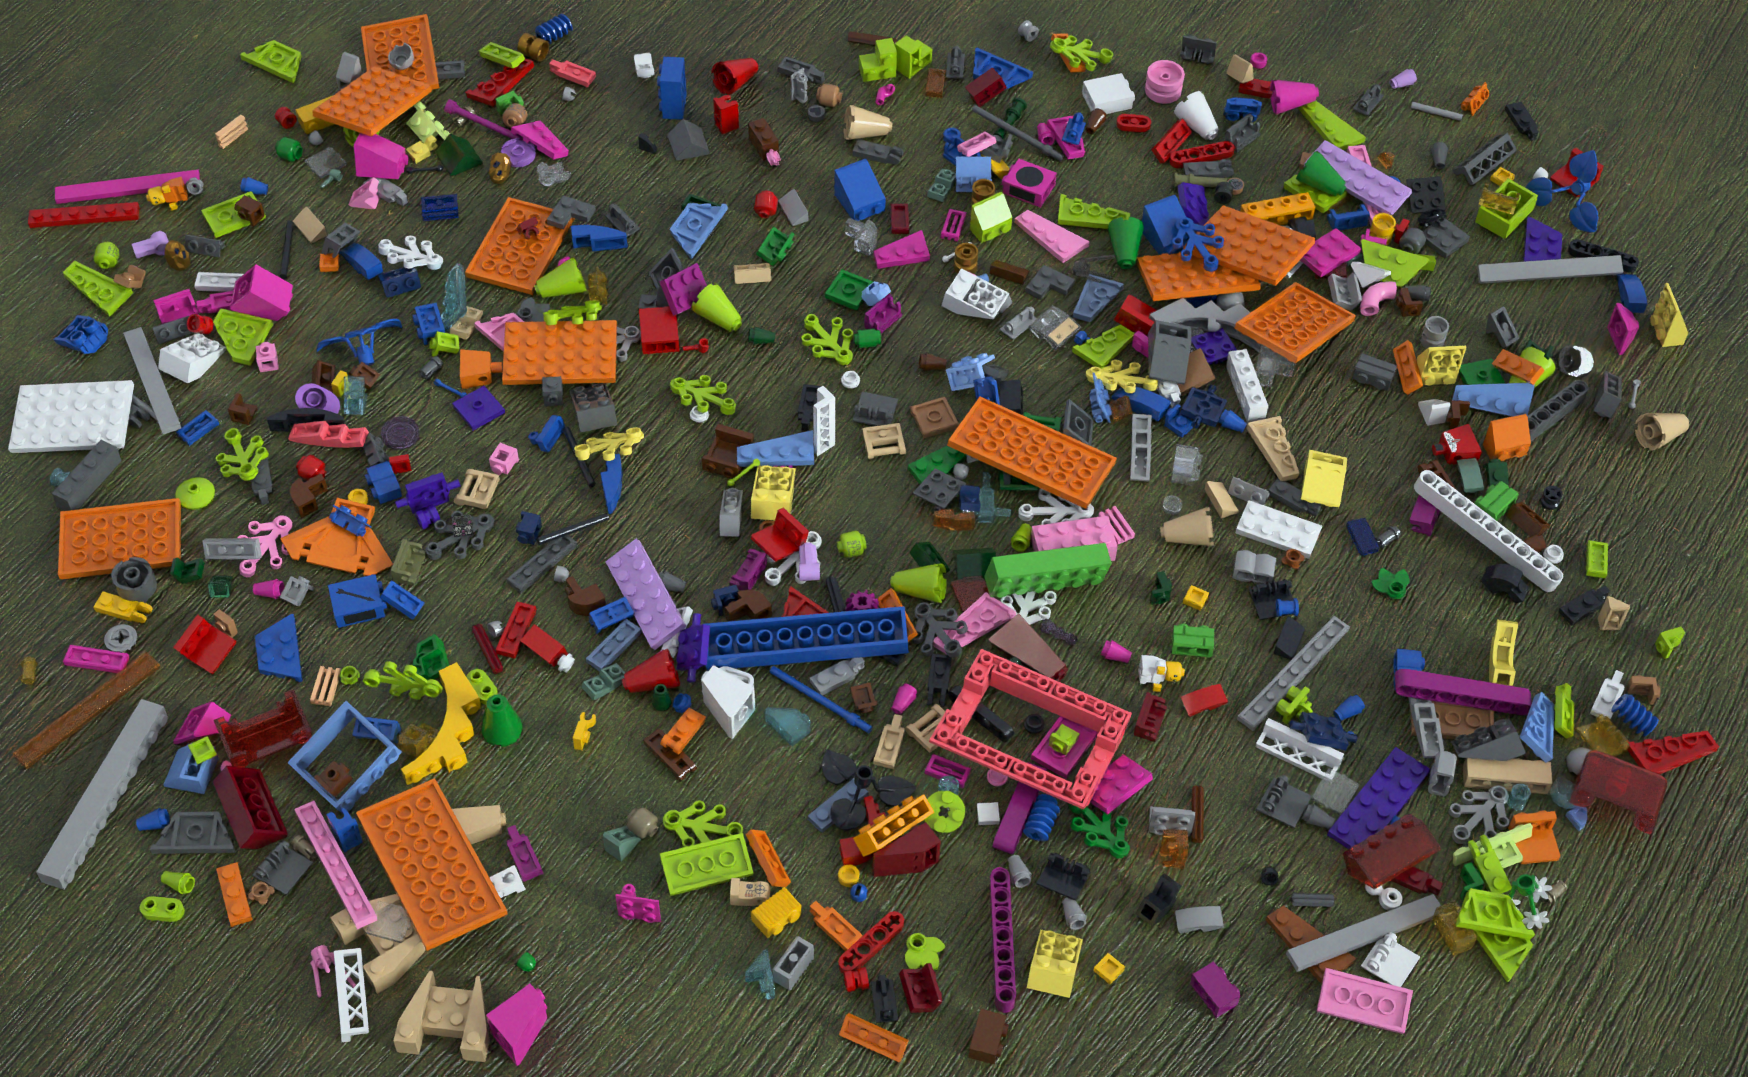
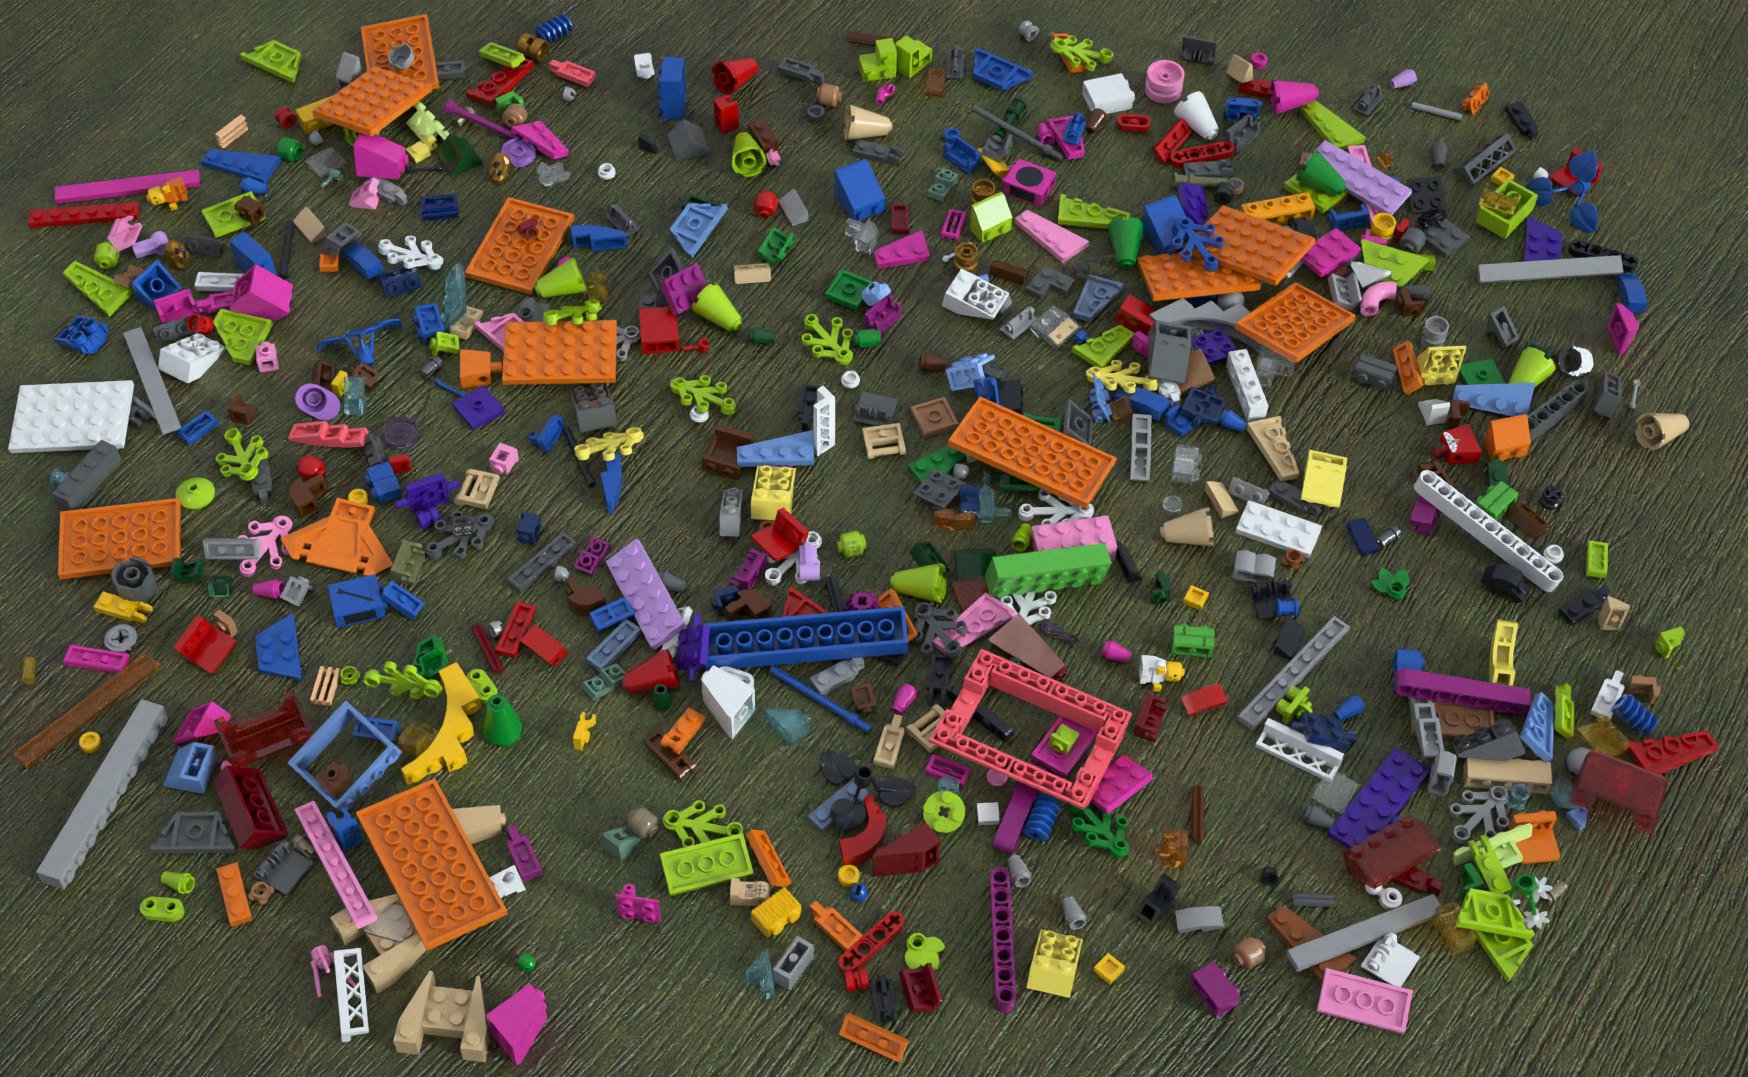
(90, 742): none -> yellow tile
(123, 234): none -> bright pink hinge
(154, 284): none -> blue slope
(154, 820): blue cone -> none
(194, 190): light grey plate -> none
(202, 750): lime tile -> none
(242, 164): none -> blue wing
(249, 252): none -> blue brick
(283, 420): black slope -> none
(356, 524): blue hinge -> none
(552, 391): dark grey brick -> none
(565, 663): white plate -> none
(567, 209): dark grey plate -> none
(572, 529): black bar -> none
(593, 556): none -> magenta slope
(606, 171): none -> white plate
(682, 702): blue plate -> none
(747, 155): none -> lime cone
(756, 462): lime hinge -> none
(798, 84): light grey hinge -> none
(893, 825): light orange brick -> none
(970, 170): medium blue hinge -> none
(976, 144): bright pink tile -> none
(985, 87): dark red hinge -> none
(987, 1036): reddish brown brick -> none
(1034, 723): black plate -> none
(1064, 877): black hinge -> none
(1115, 512): bright pink tile -> none
(1126, 563): none -> black slope
(1170, 818): light grey bracket -> none
(1214, 324): light grey hinge -> none
(1249, 952): none -> medium nougat head
(1283, 801): dark grey hinge -> none
(1470, 475): sand green slope -> none
(1518, 367): orange plate -> none
(1536, 542): reddish brown cone -> none
(1668, 320): light yellow slope -> none

